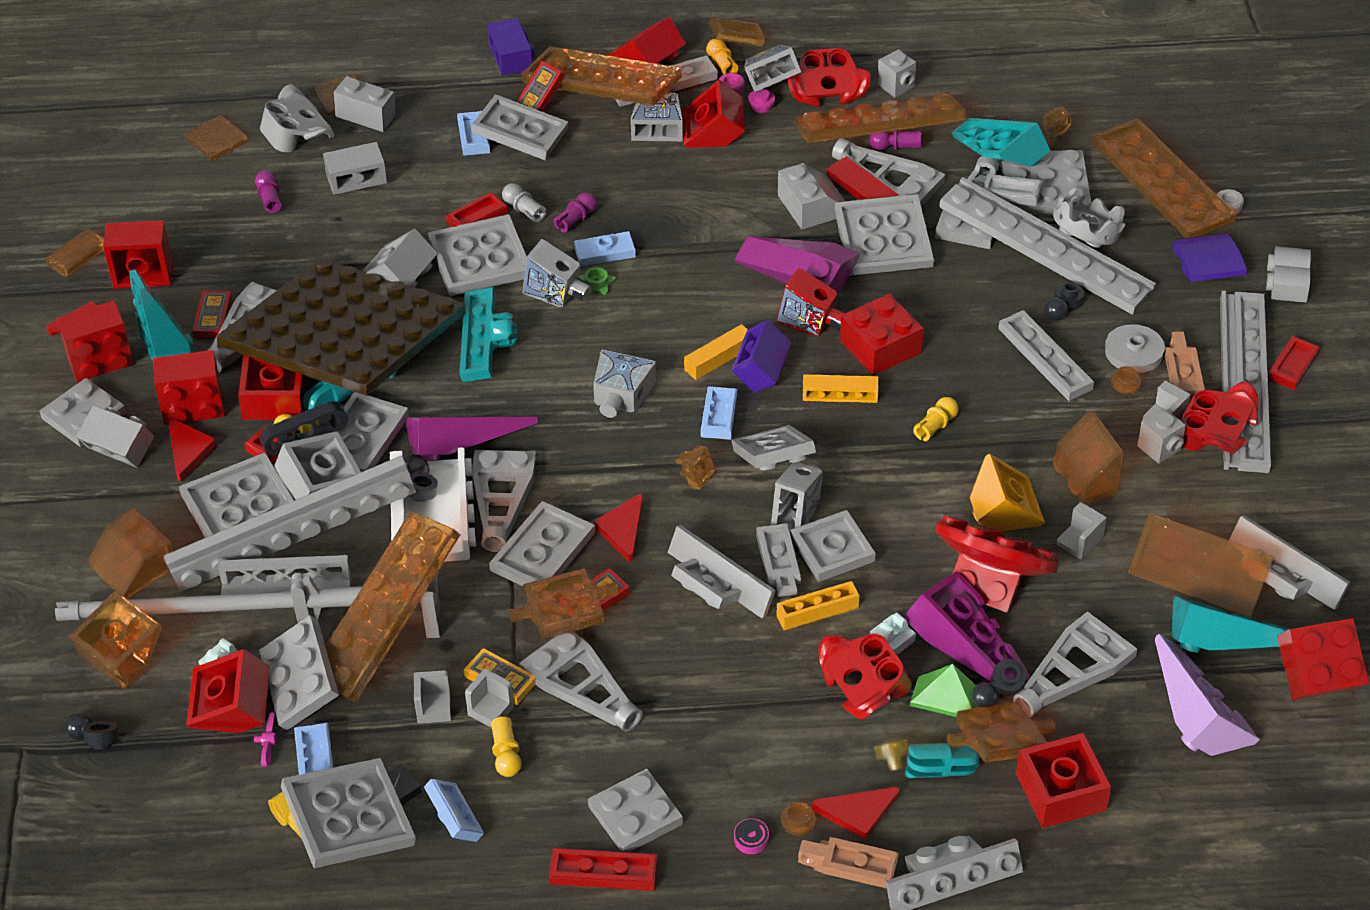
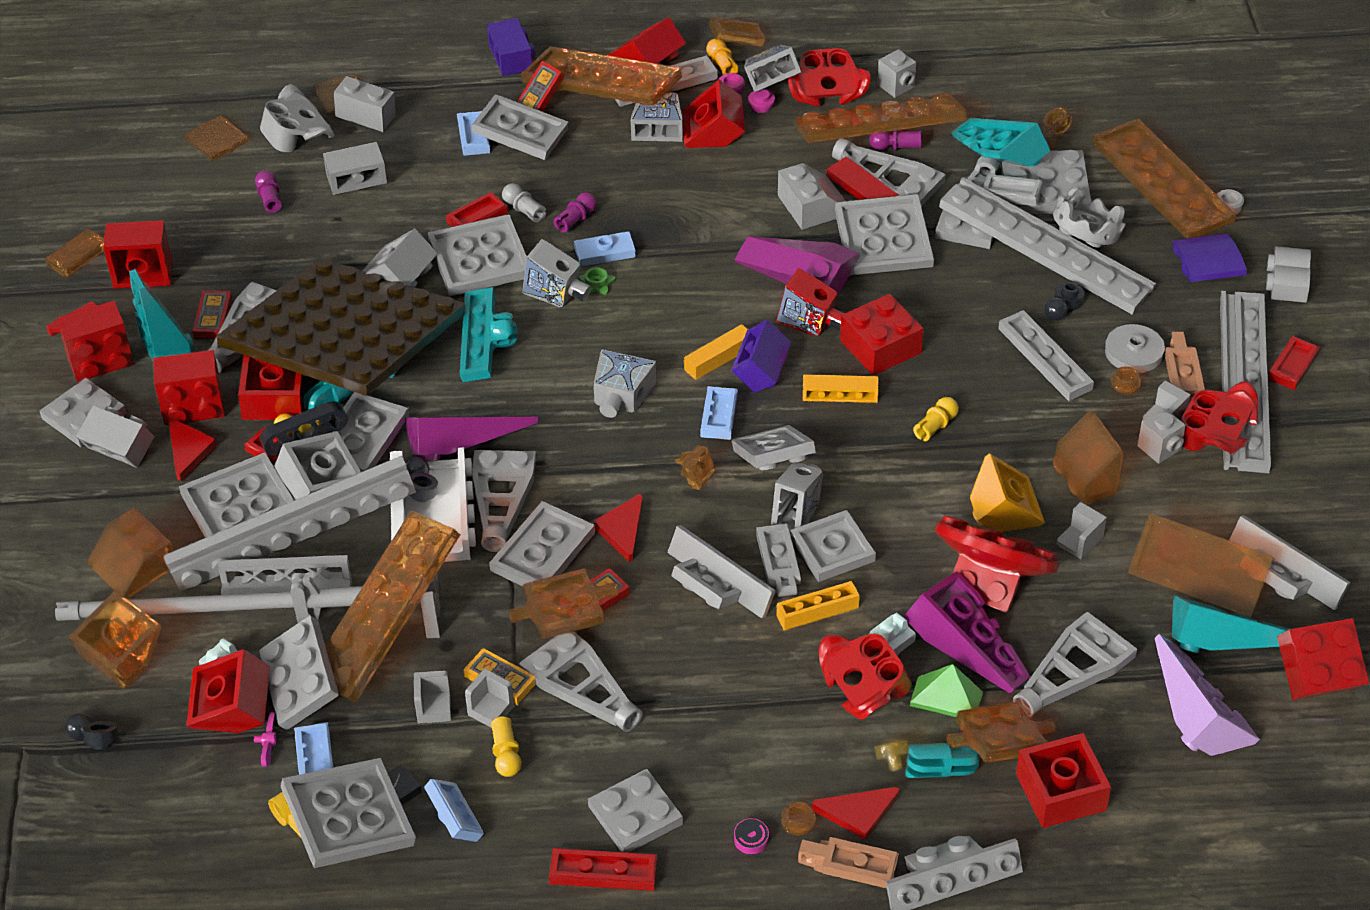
(987, 693): black plate -> none

